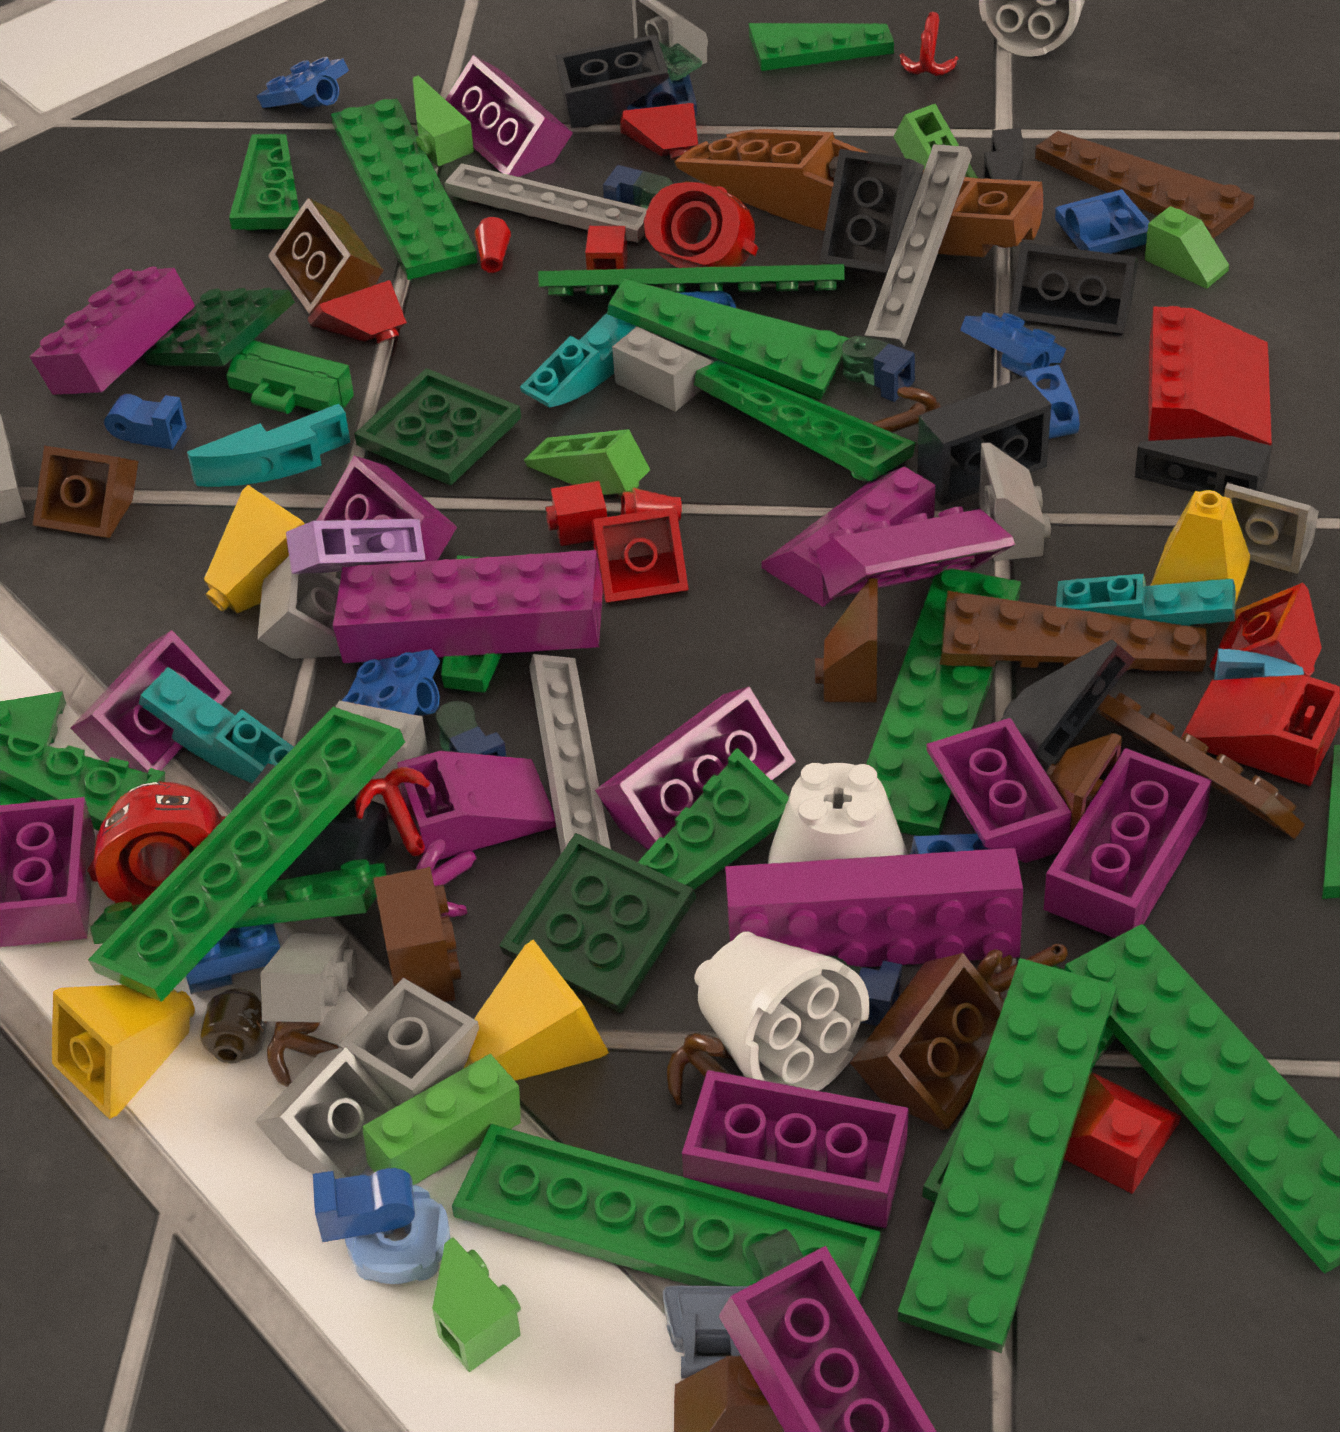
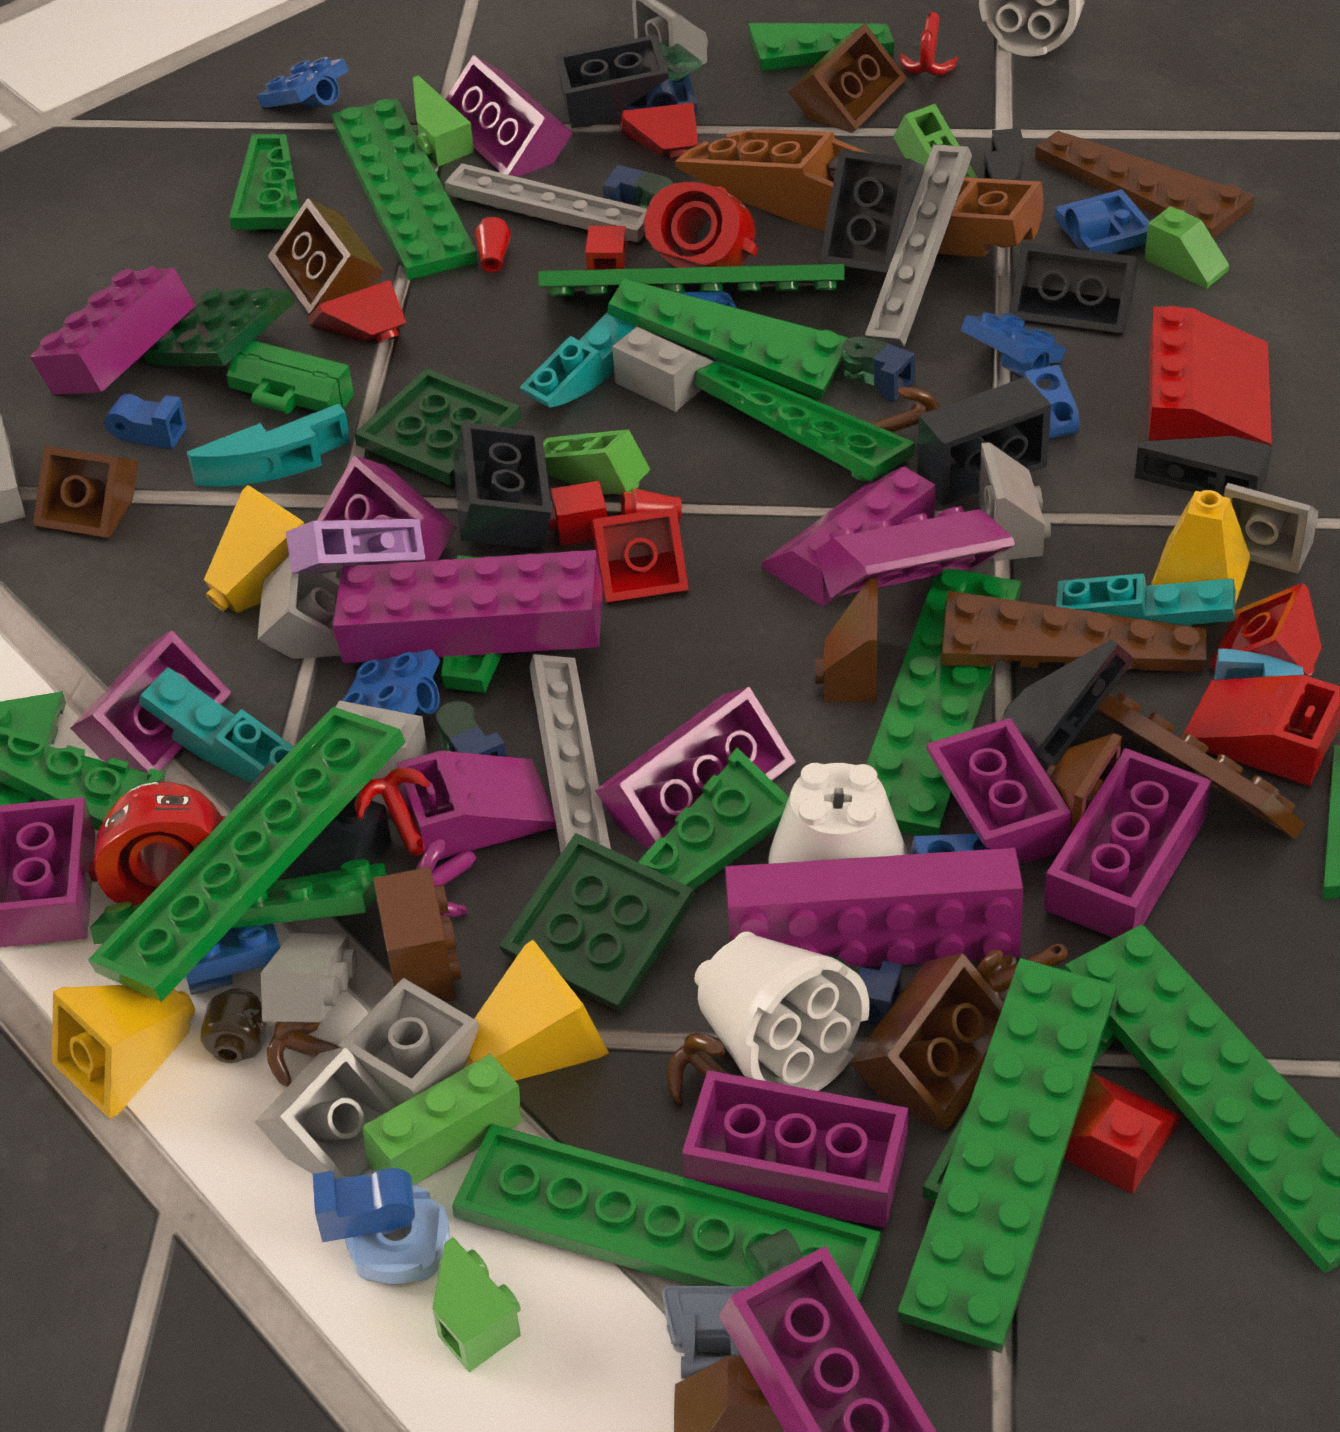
(501, 486): none -> black brick
(848, 82): none -> reddish brown slope

